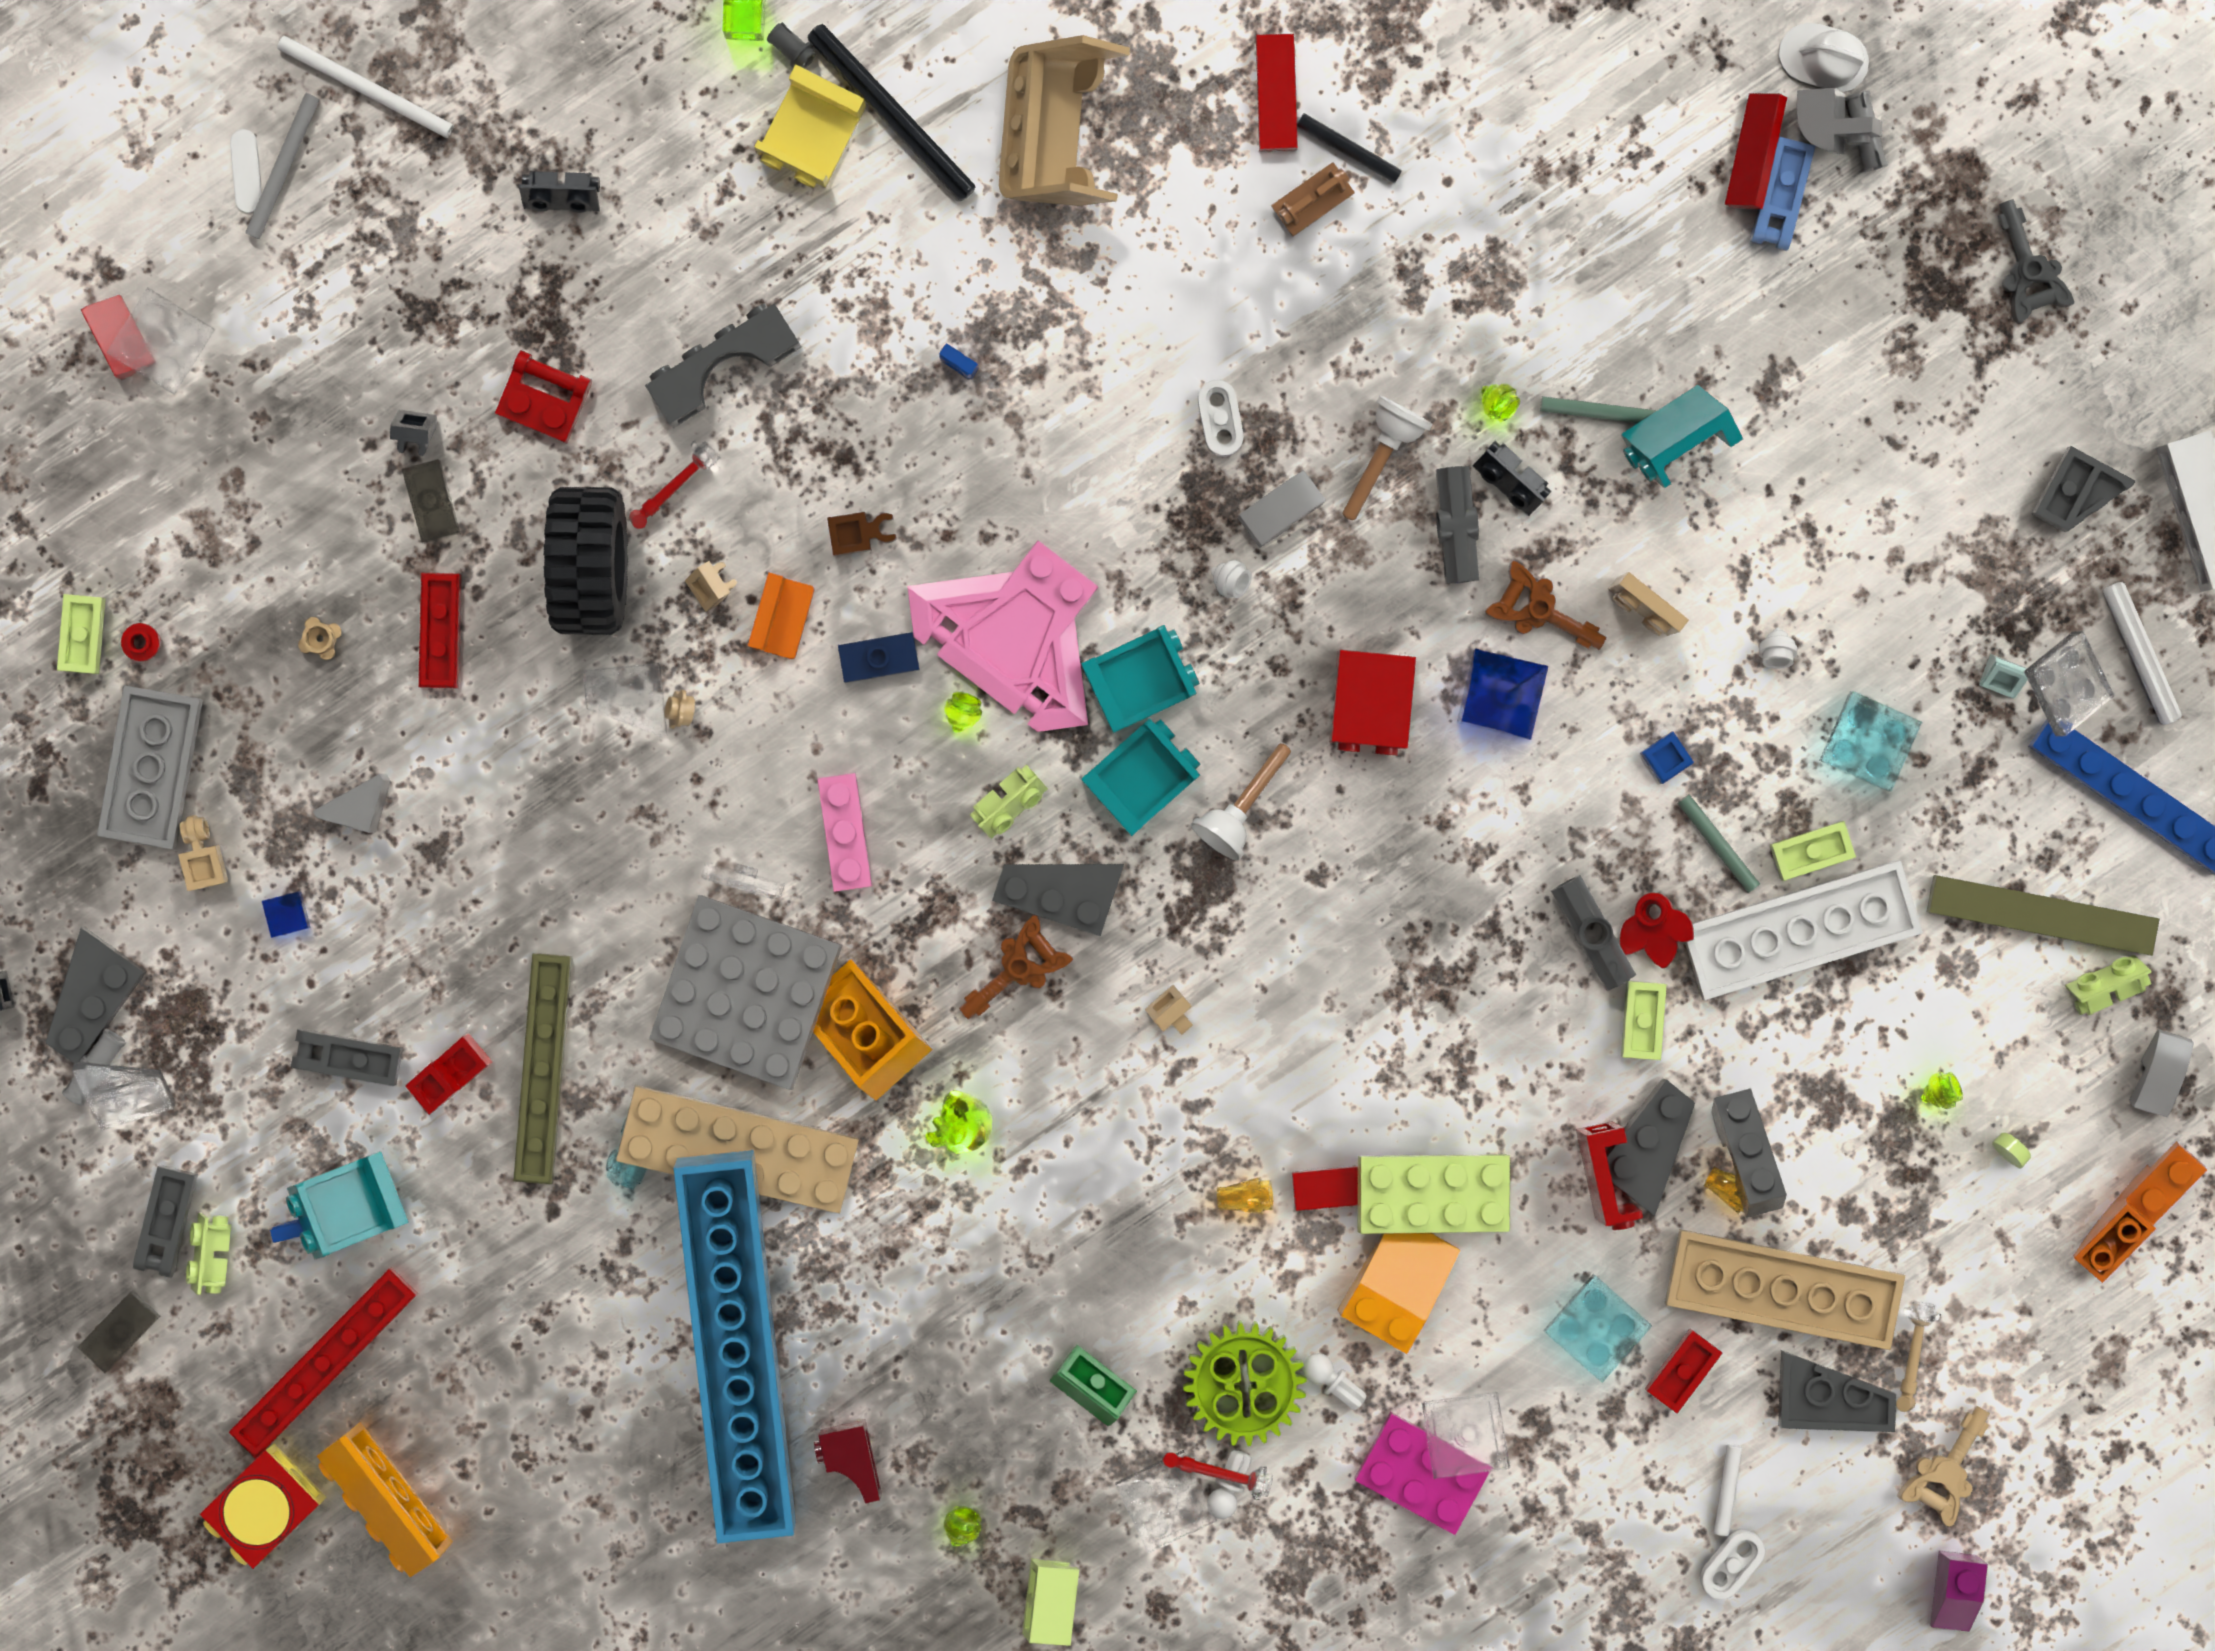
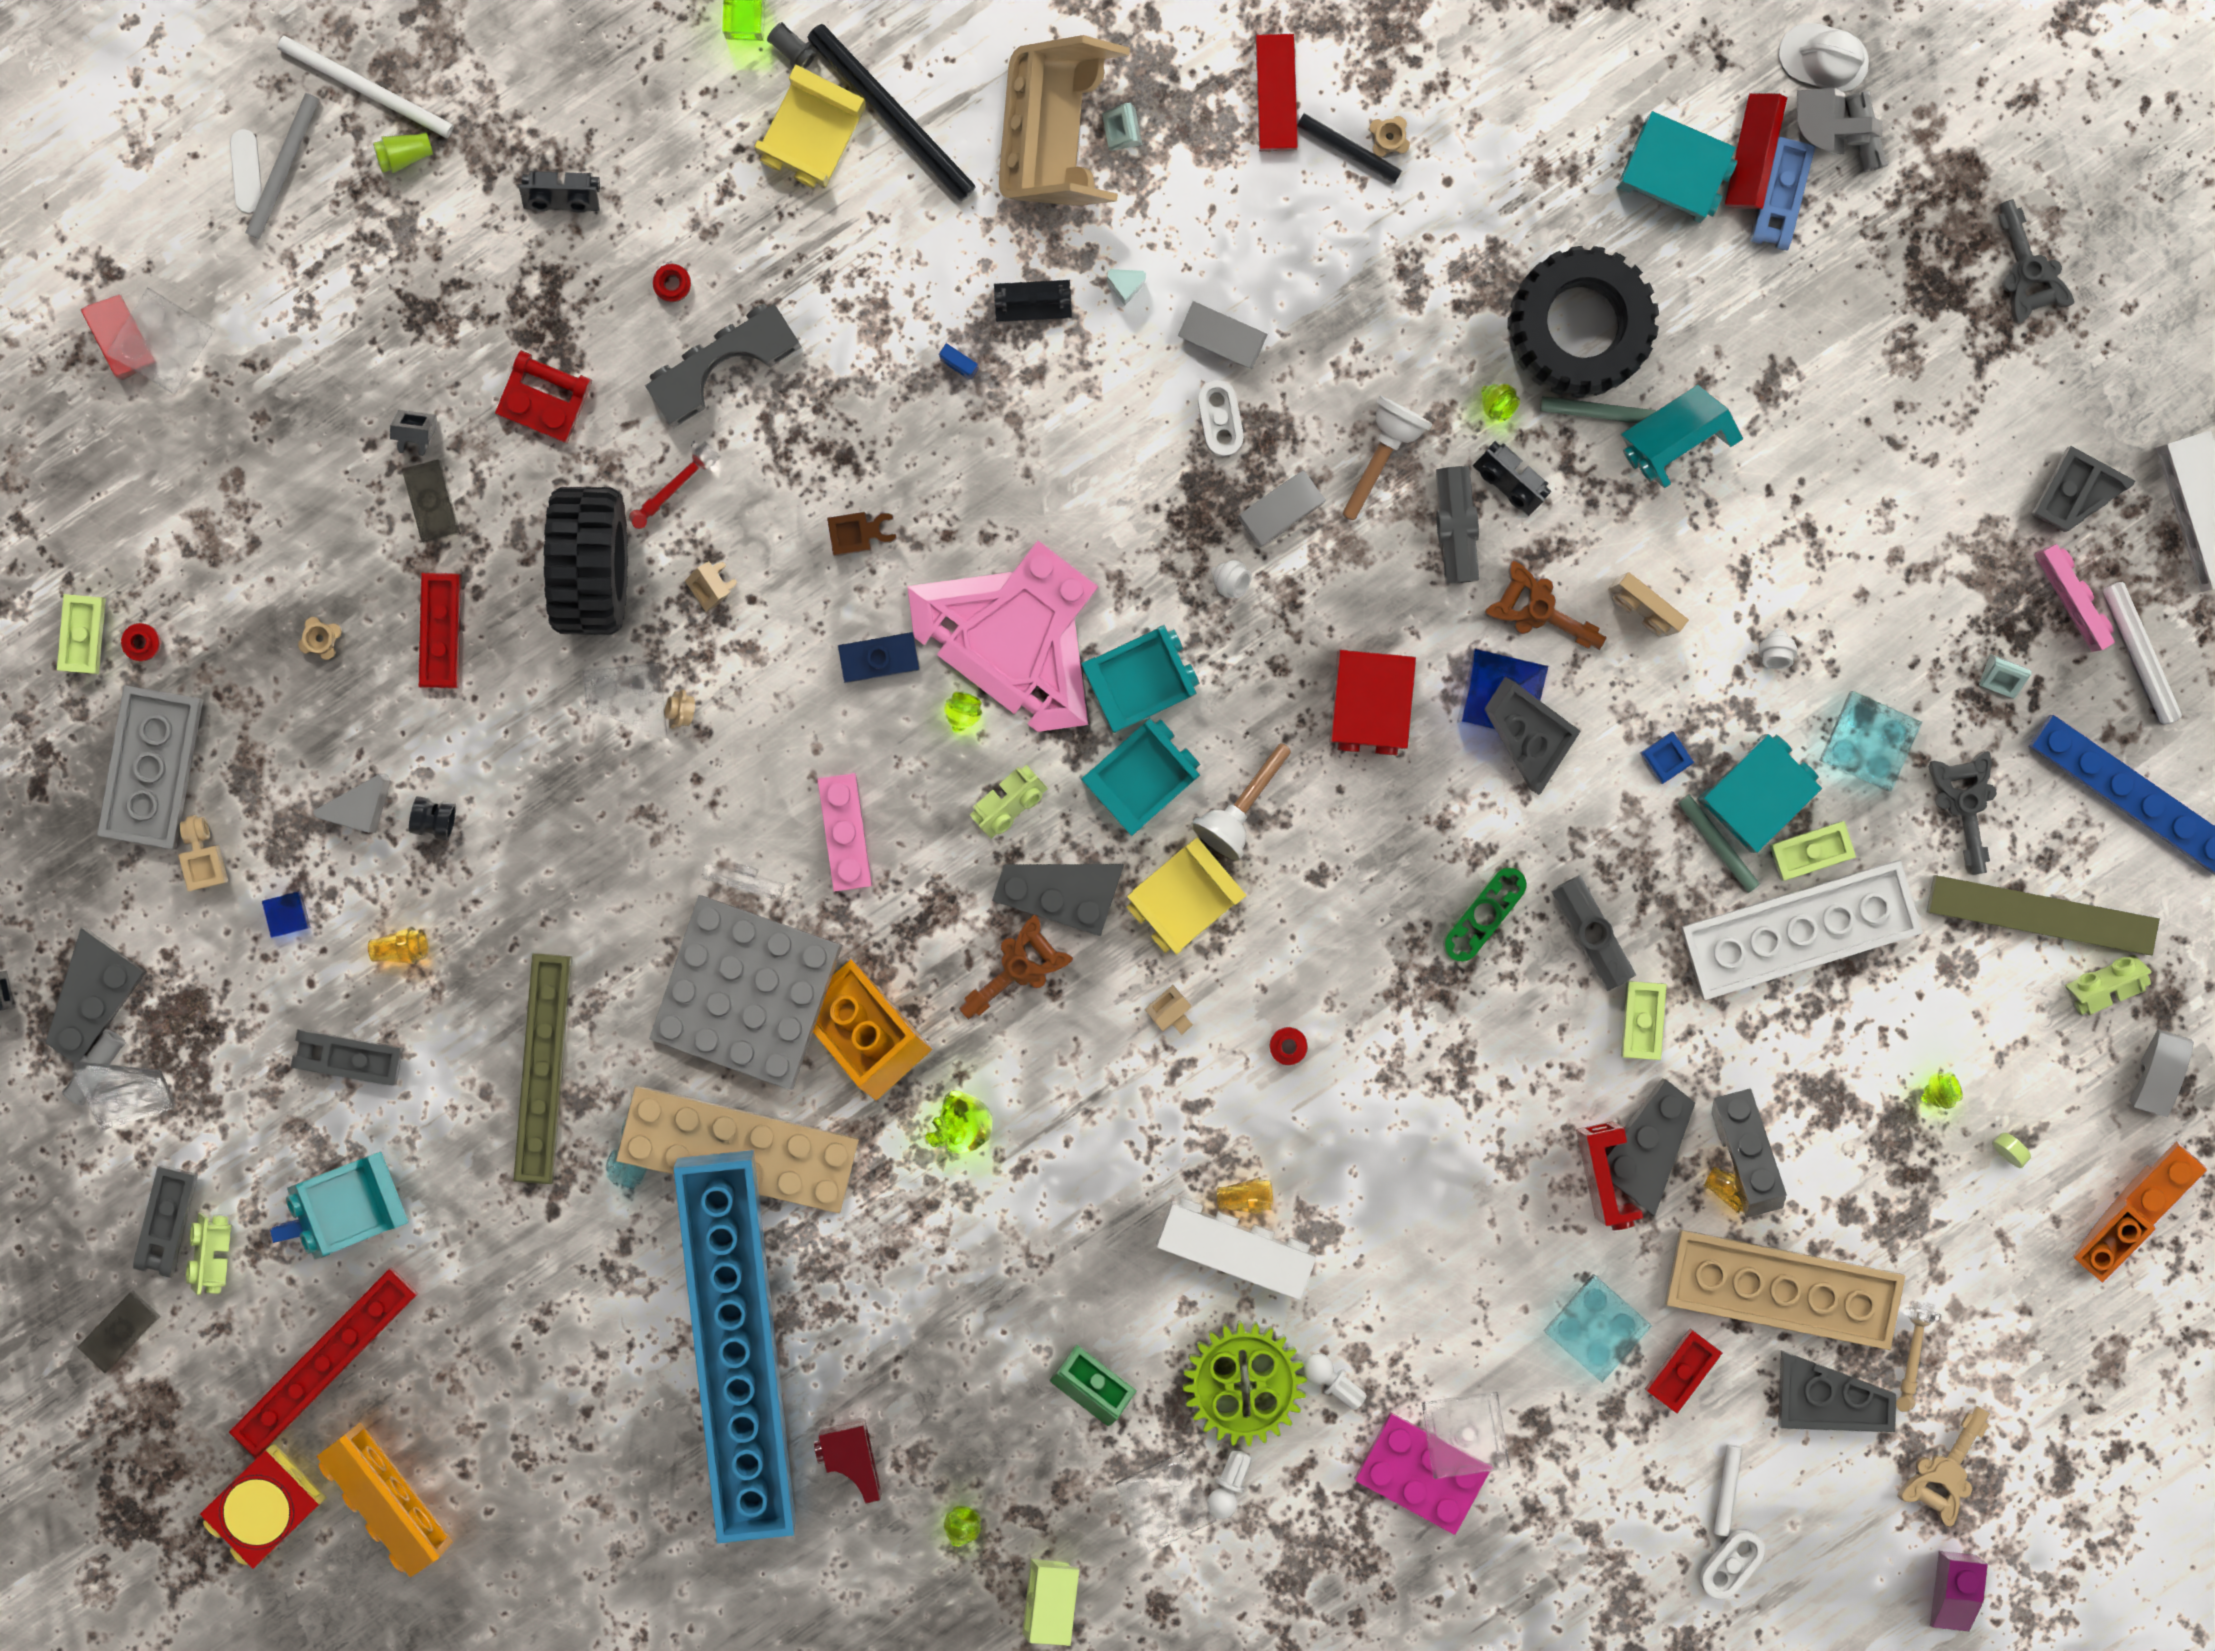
(400, 947): none -> clear yellow cone
(401, 151): none -> lime cone
(432, 818): none -> black wheel
(448, 1073): red slope -> none
(666, 272): none -> red plate
(781, 616): orange panel -> none
(1032, 300): none -> black hinge
(1122, 127): none -> light aqua slope
(1126, 283): none -> light aqua slope
(1184, 896): none -> light yellow panel
(1222, 335): none -> light grey slope
(1236, 1249): none -> white brick
(1257, 1483): red piece -> none
(1276, 1046): none -> red plate
(1313, 198): medium nougat hinge -> none
(1325, 1188): red tile -> none
(1394, 126): none -> tan plate
(1399, 1286): light orange slope -> none
(1433, 1193): yellowish green plate -> none
(1500, 914): none -> green beam
(1531, 733): none -> dark grey wing
(1618, 285): none -> black tyre
(1657, 935): red plate -> none
(1678, 166): none -> teal panel
(1761, 793): none -> teal panel
(1967, 802): none -> dark grey piece
(2069, 683): clear plate -> none
(2075, 597): none -> bright pink plate

